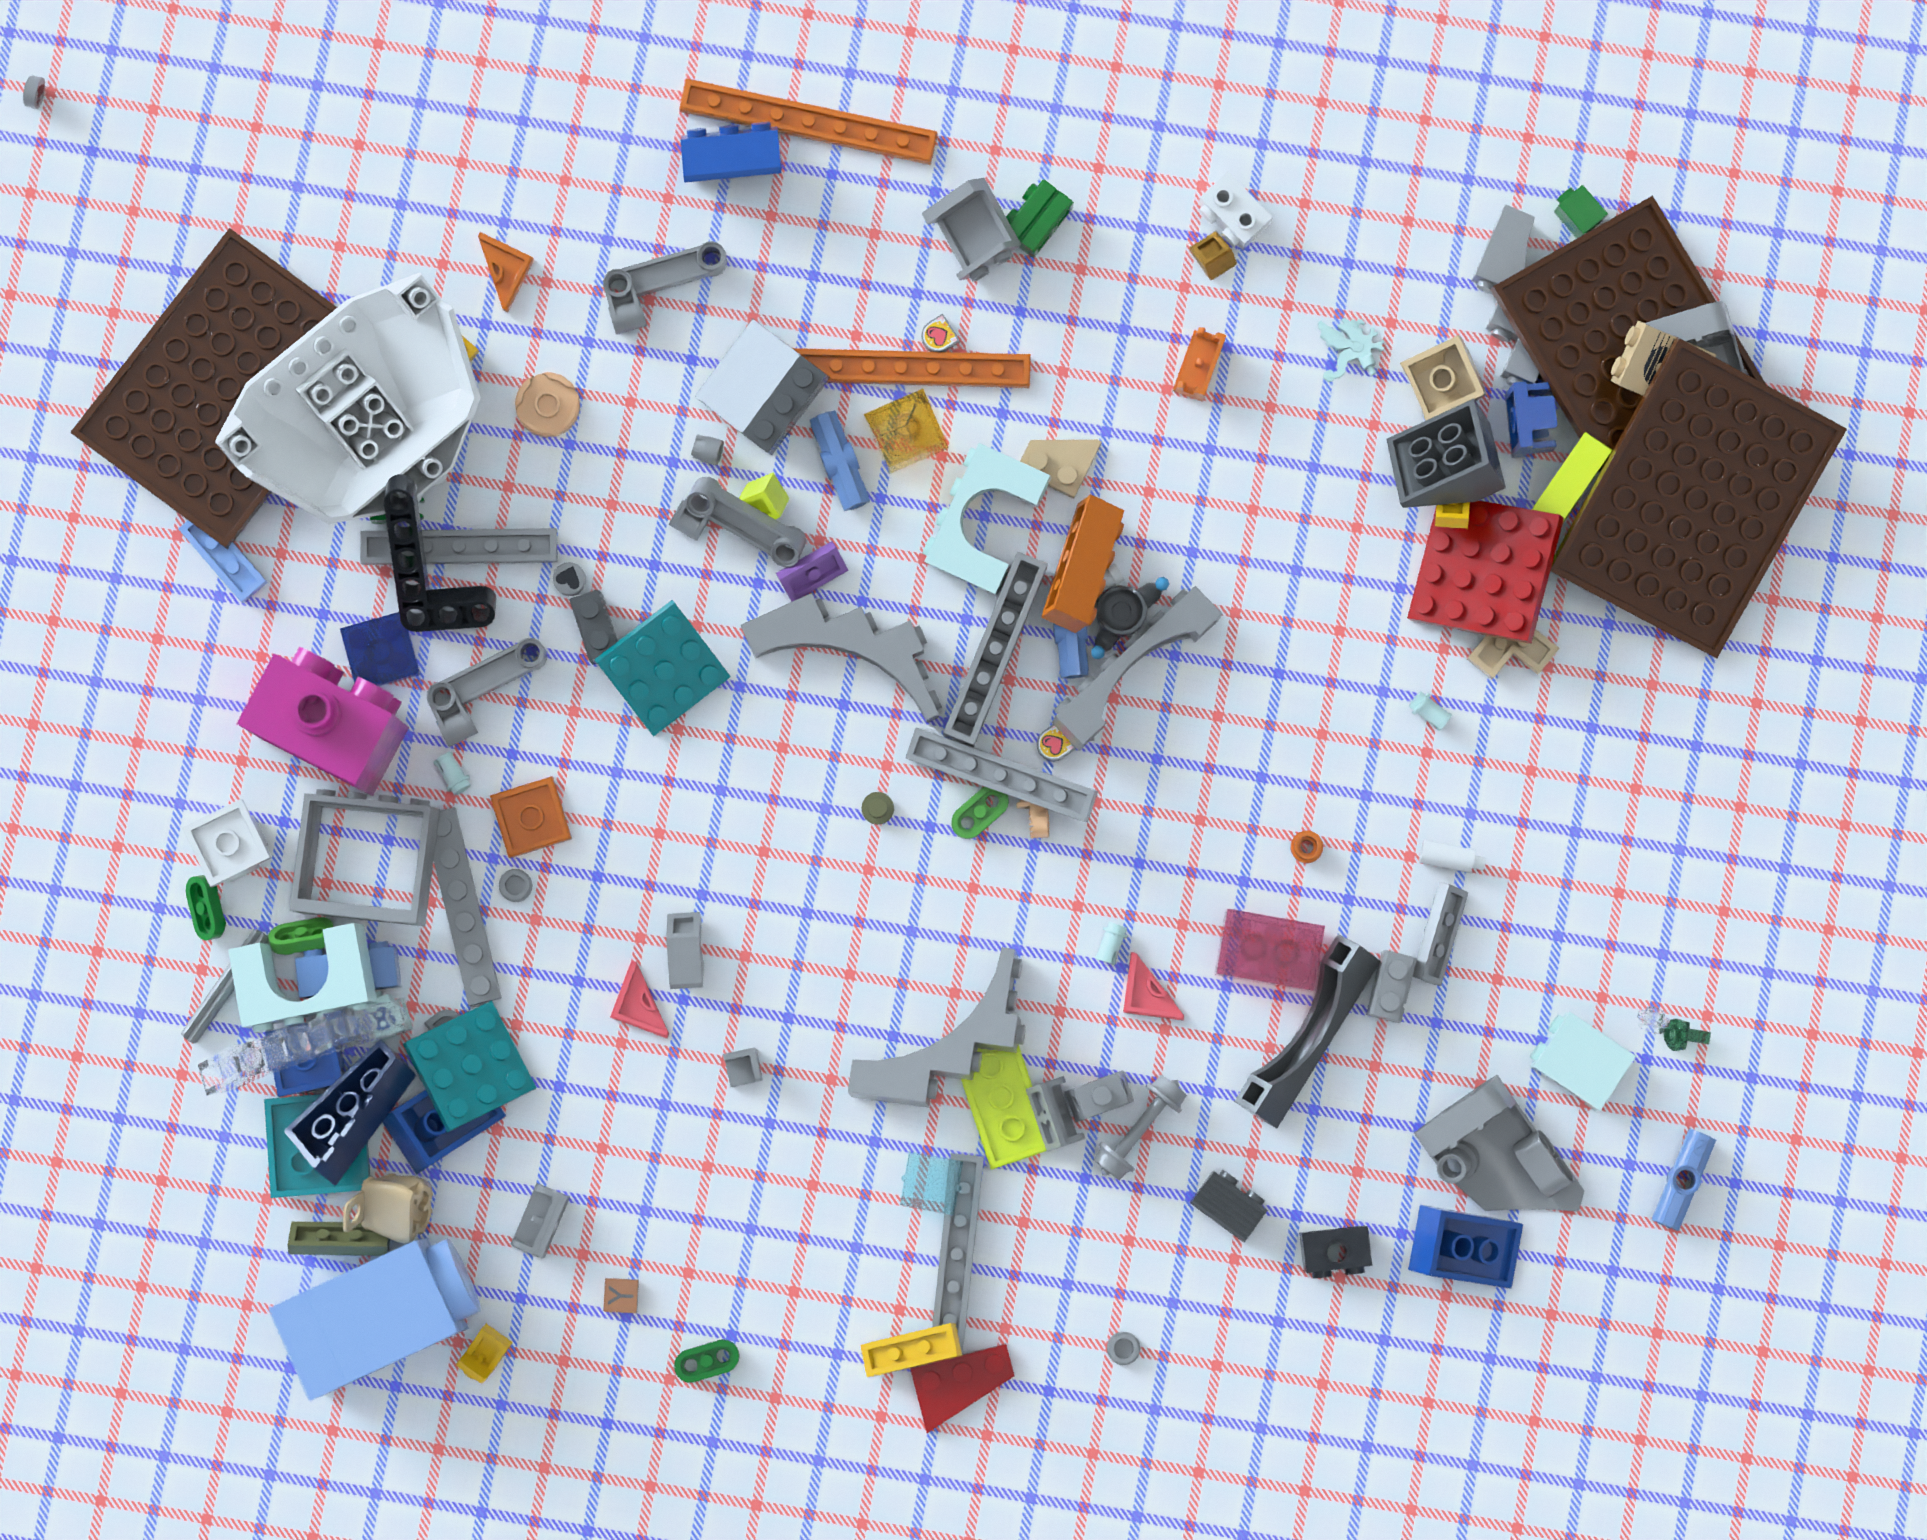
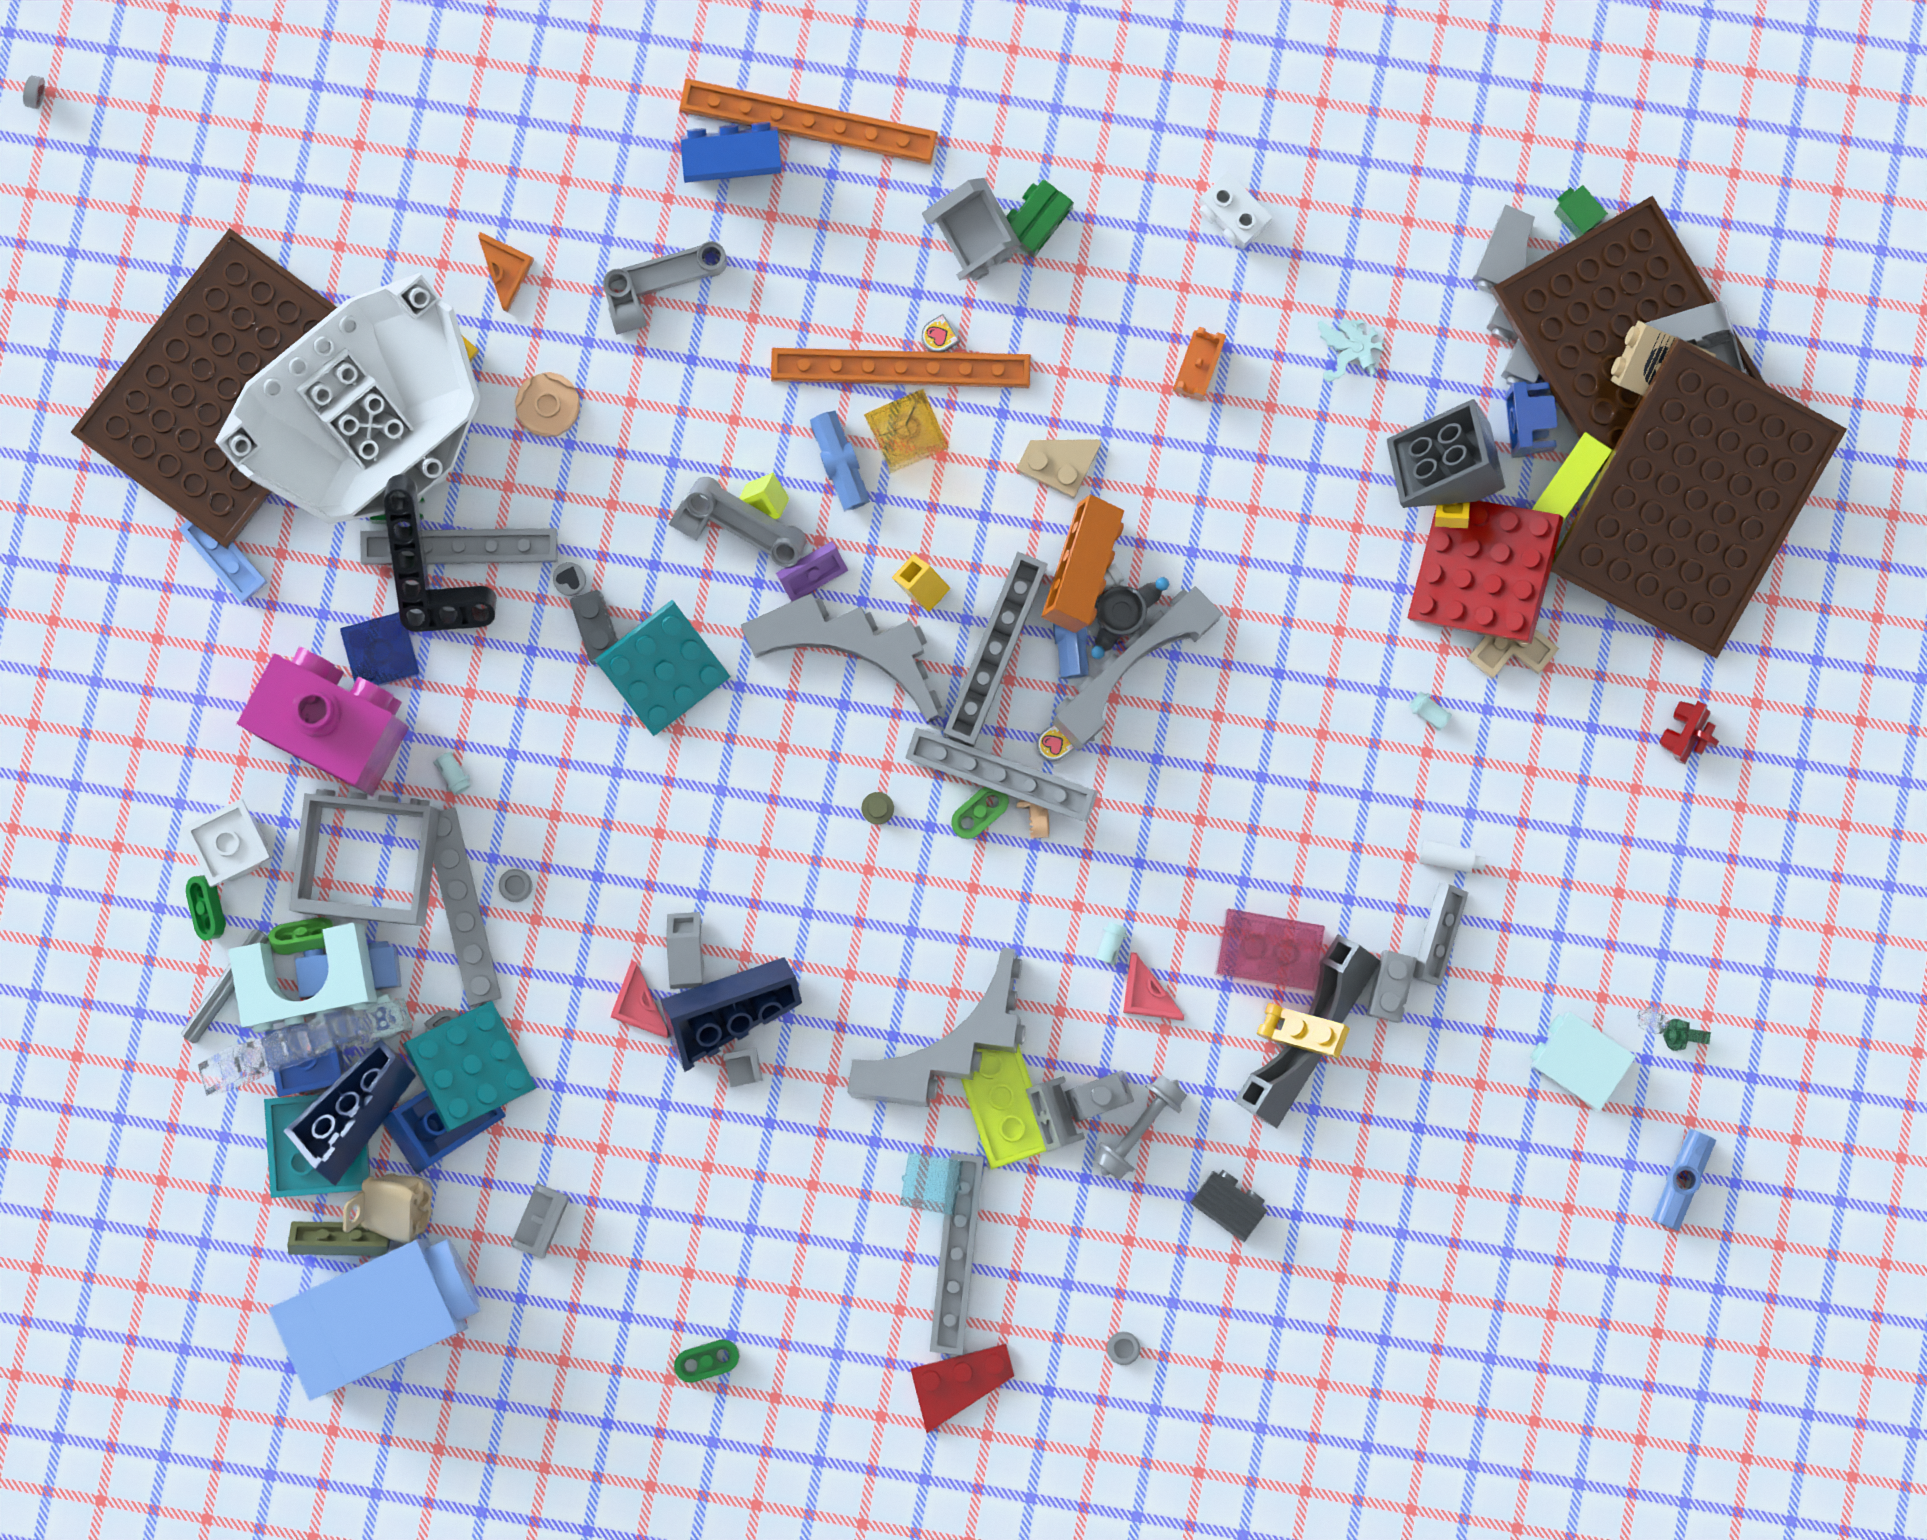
(477, 681): light grey piece -> none
(484, 1354): yellow bracket -> none
(530, 817): orange tile -> none
(621, 1295): nougat tile -> none
(707, 449): light grey hose -> none
(728, 1009): none -> dark blue wedge
(762, 387): slope -> none
(911, 1350): yellow plate -> none
(921, 583): none -> yellow brick
(986, 472): light aqua arch -> none
(1213, 255): pearl gold slope -> none
(1304, 1031): none -> plate
(1311, 837): orange plate -> none
(1316, 1244): black brick -> none
(1444, 377): tan slope -> none
(1465, 1247): blue slope -> none
(1499, 1153): light grey panel -> none
(1695, 719): none -> red hips

